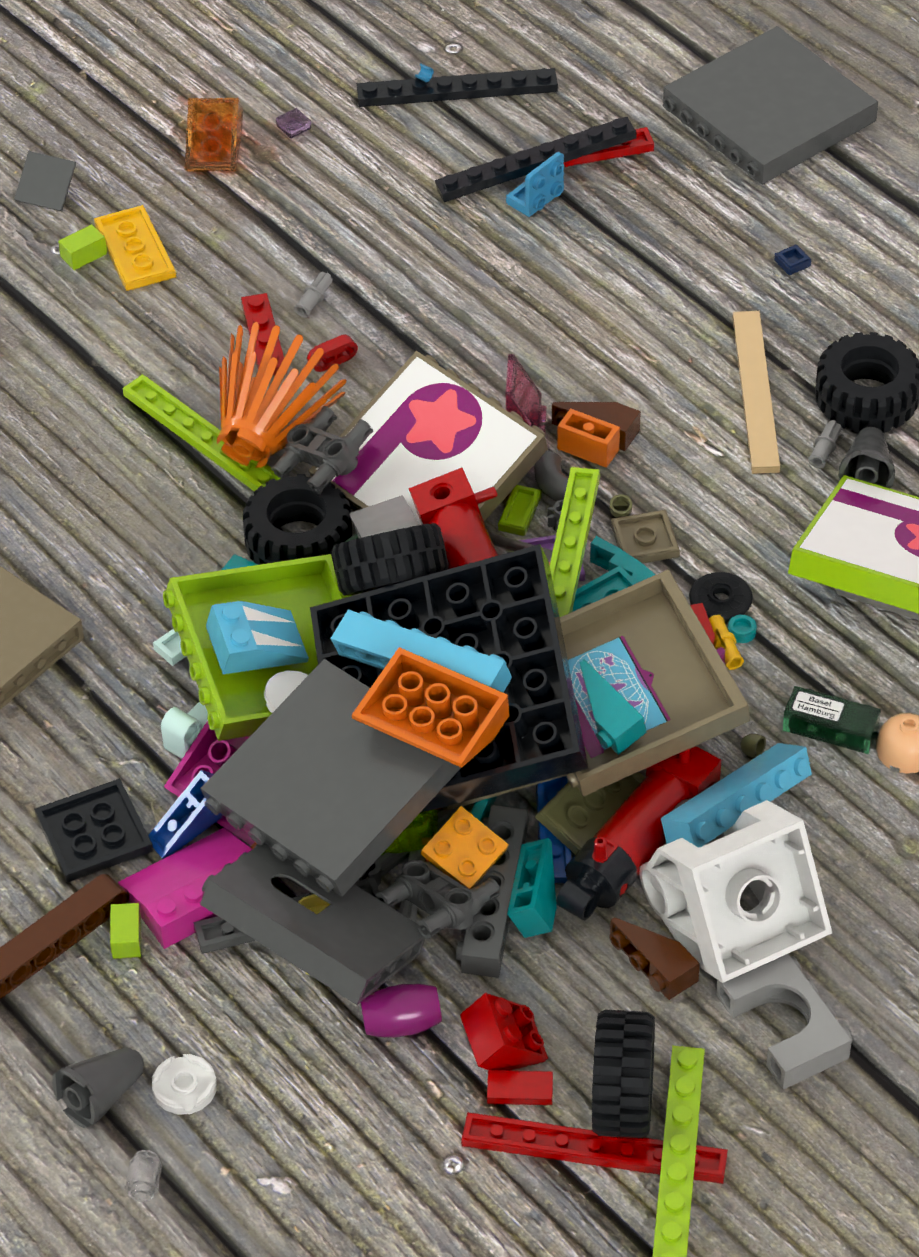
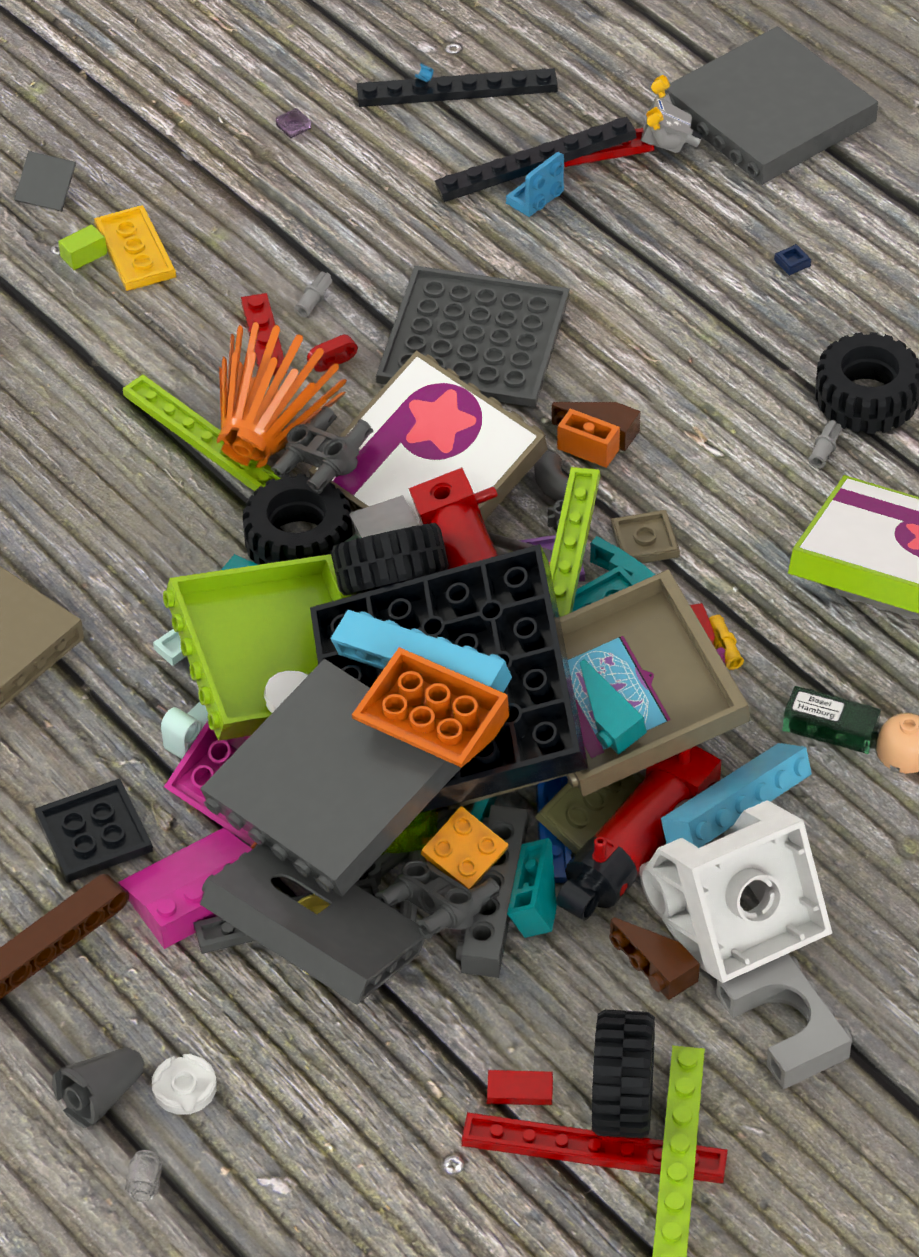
(125, 930): lime piece -> none
(184, 819): blue slope -> none
(213, 134): clear orange slope -> none
(253, 637): medium azure slope -> none
(401, 1010): magenta piece -> none
(480, 328): none -> dark grey plate
(502, 1034): red slope -> none
(519, 510): lime tile -> none
(523, 395): clear pink slope -> none
(619, 504): olive hinge -> none
(667, 124): none -> light grey torso
(736, 589): black wheel -> none
(743, 628): teal tile -> none
(753, 745): olive hinge -> none
(756, 392): tan tile -> none
(869, 459): dark grey cone -> none

